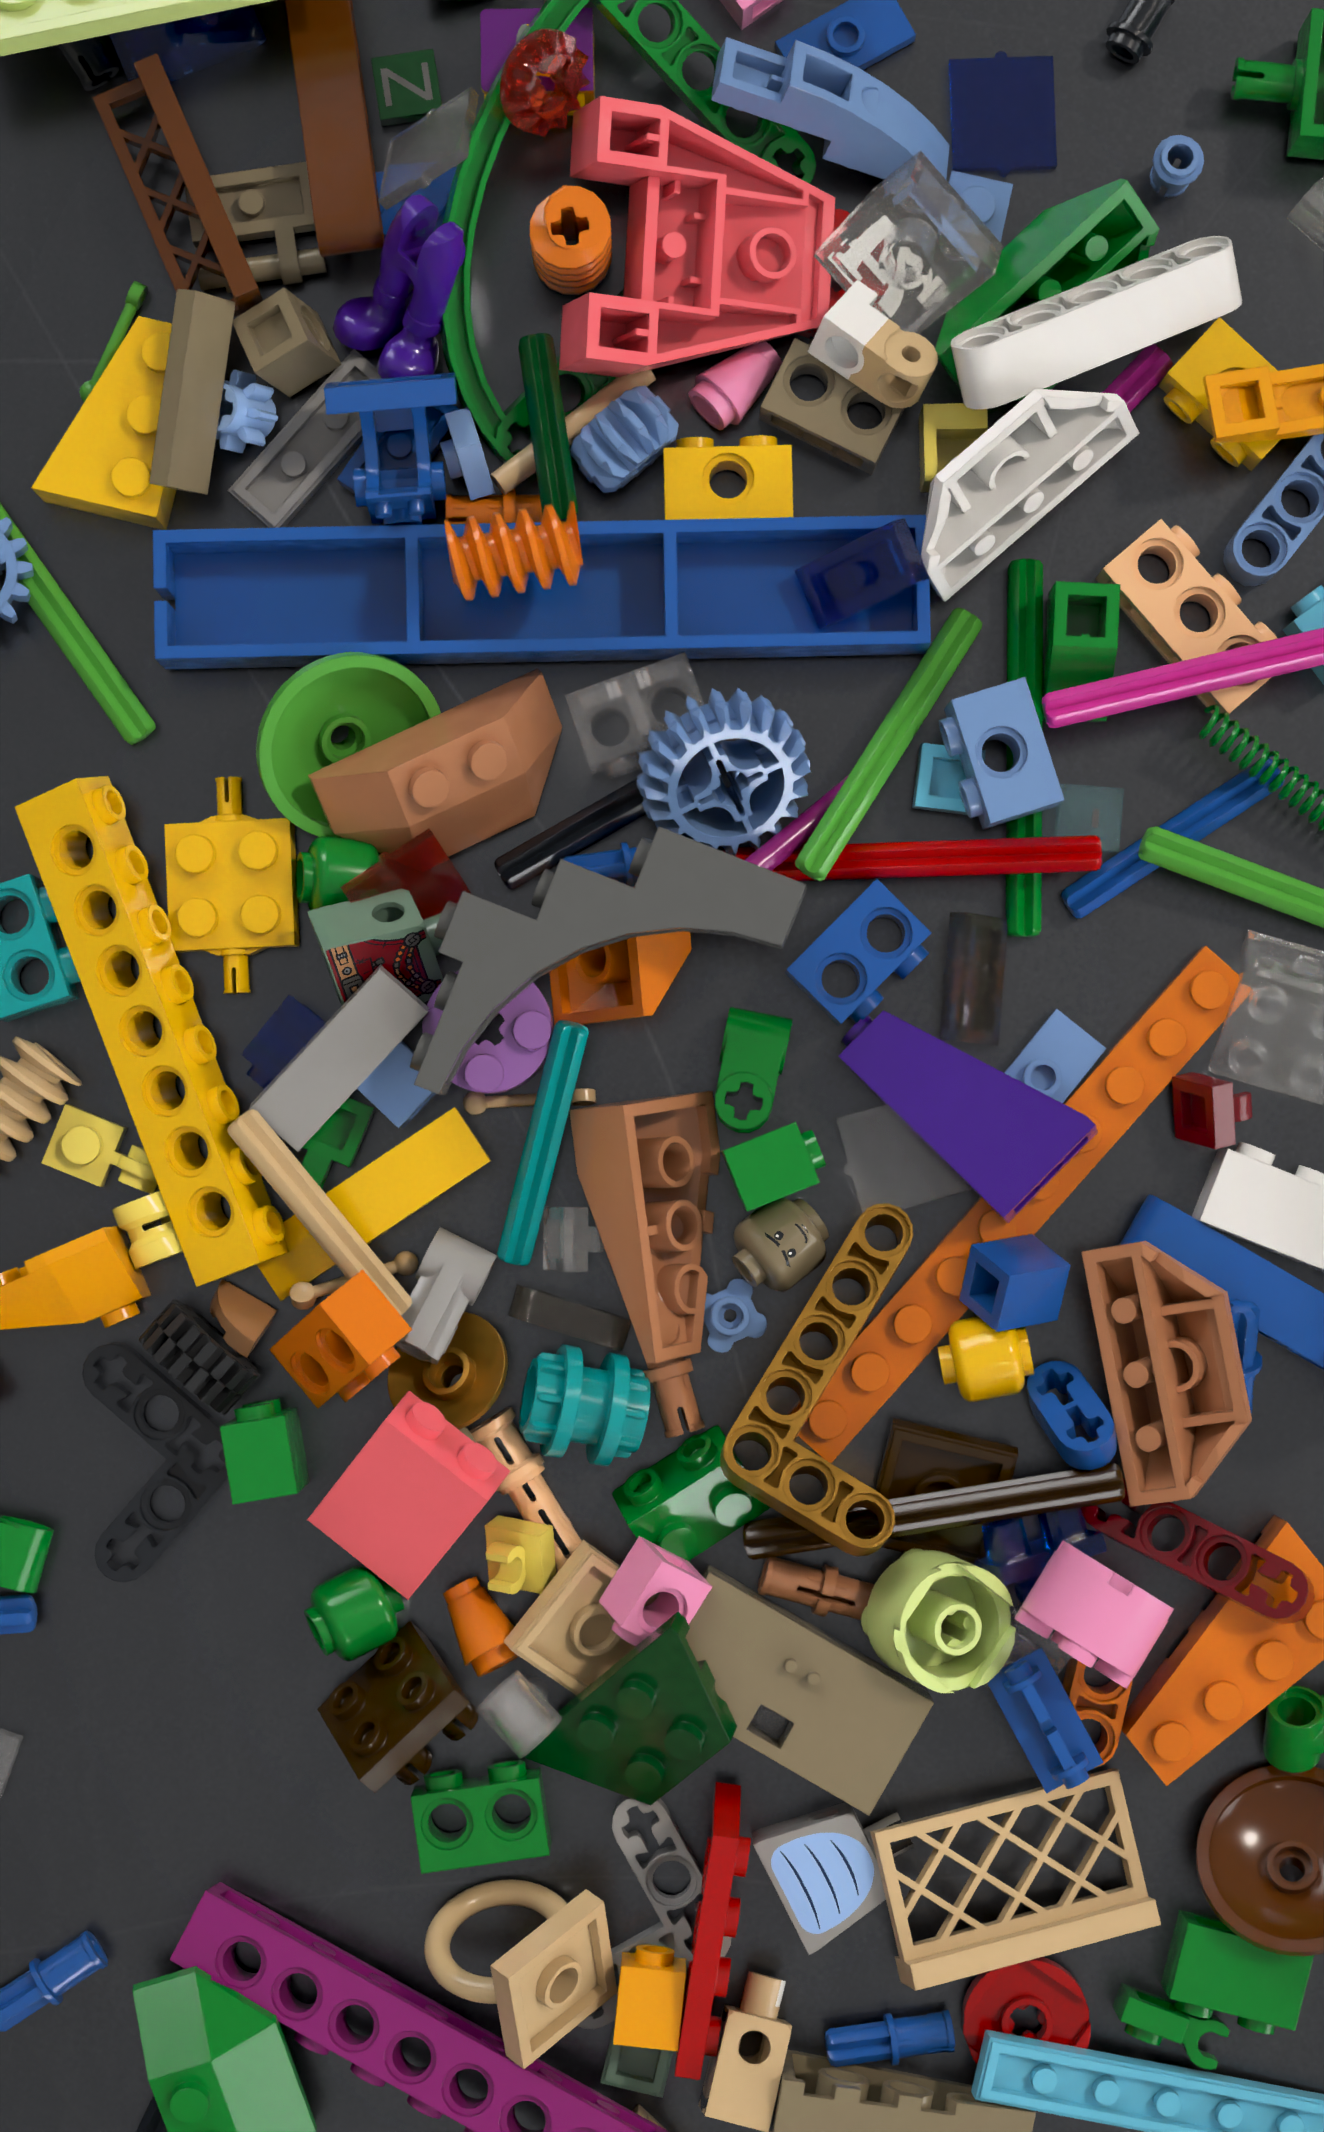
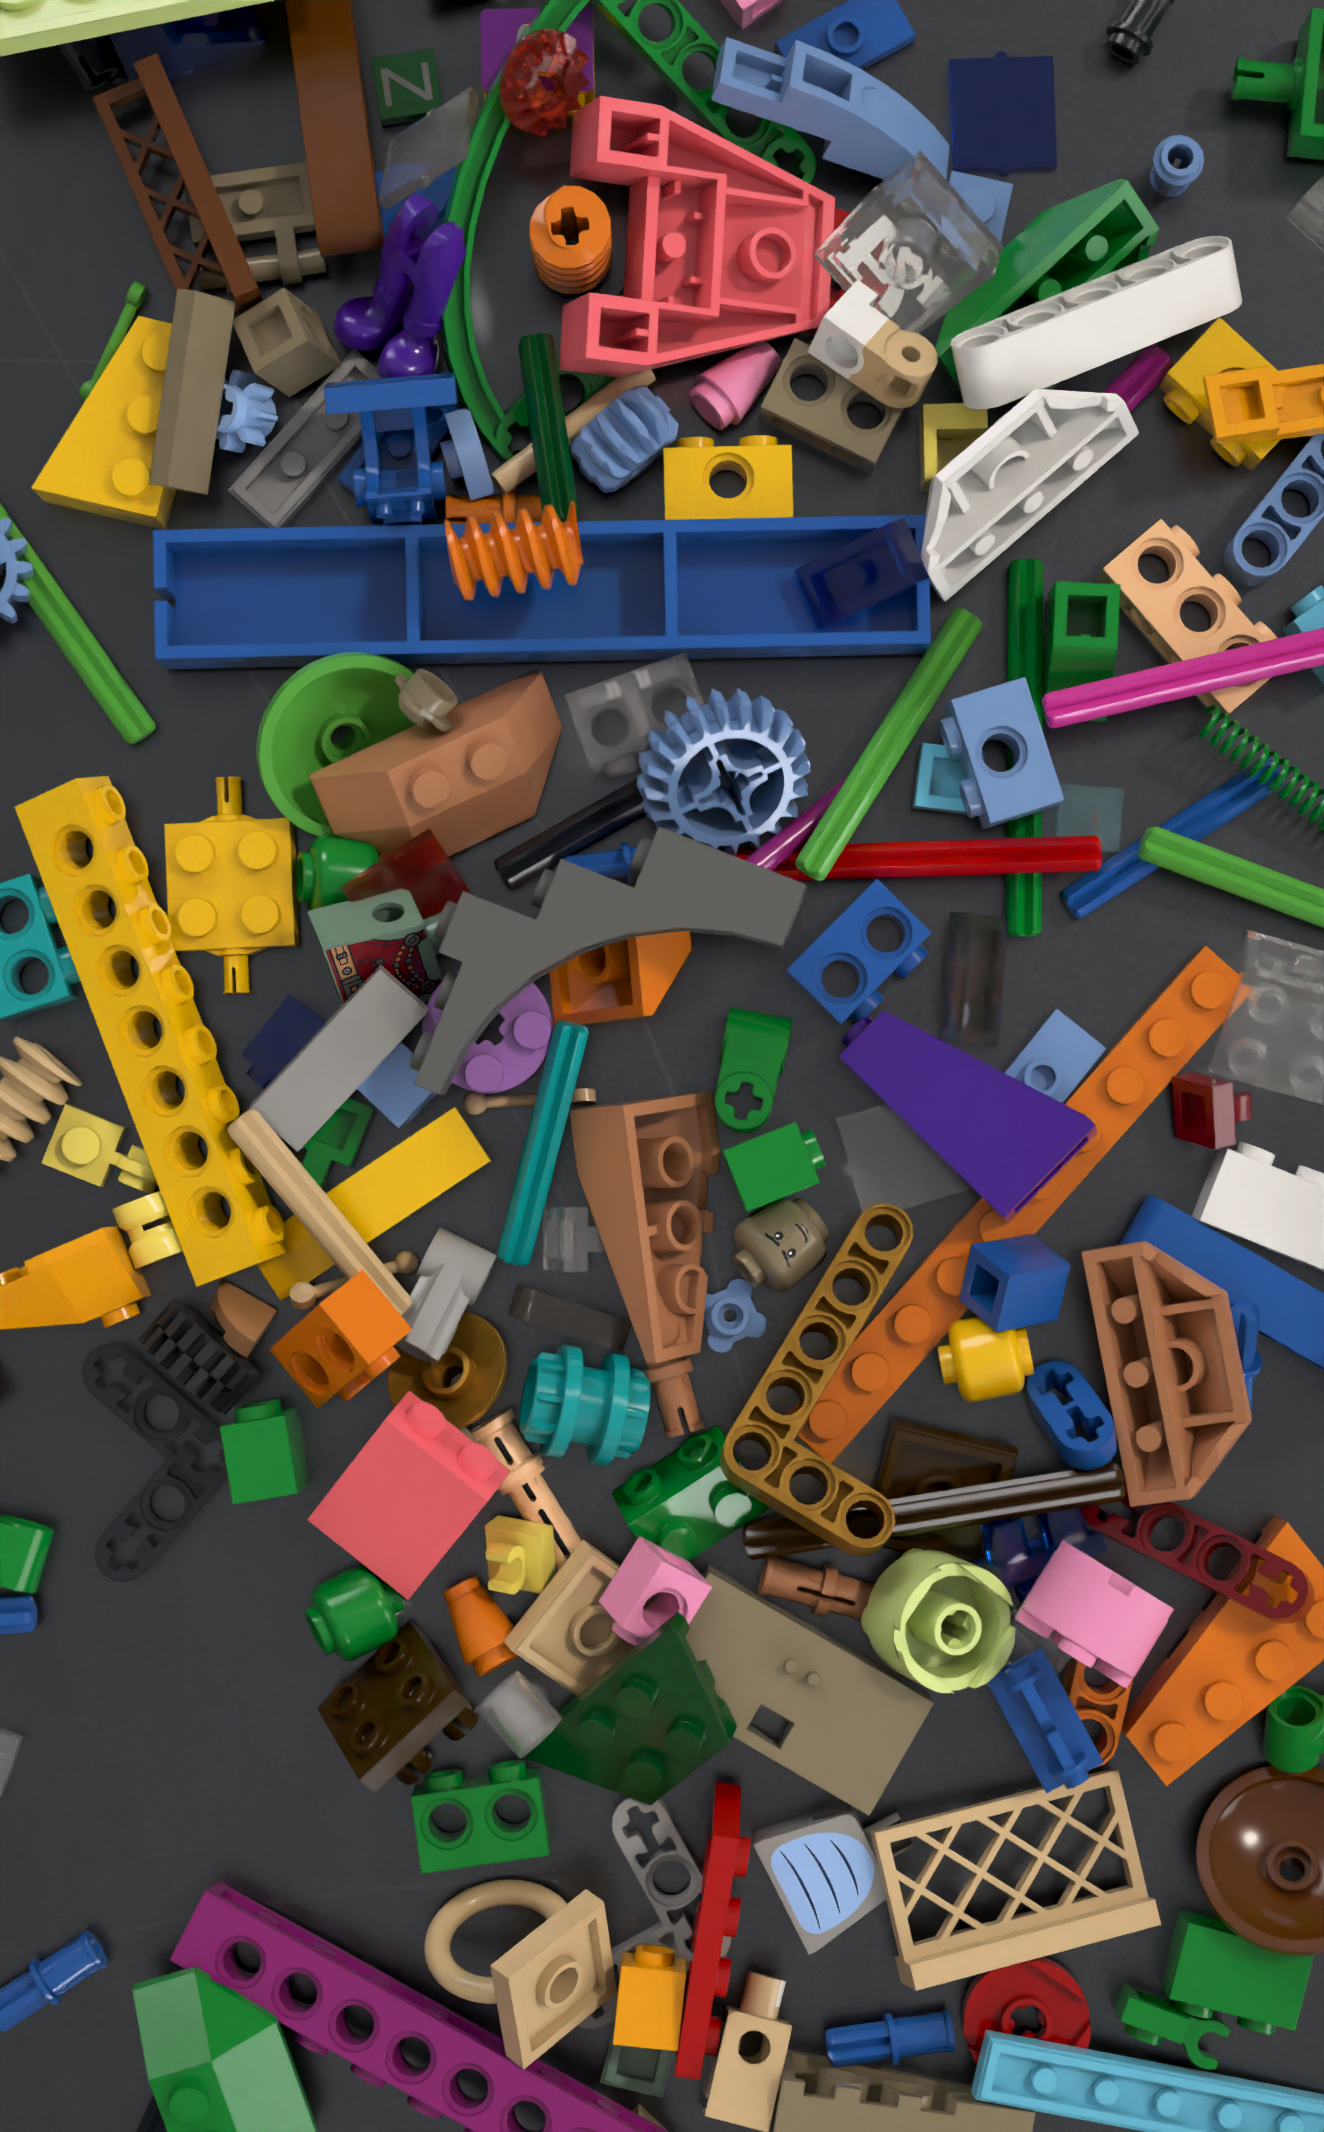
(426, 699): none -> dark tan plate

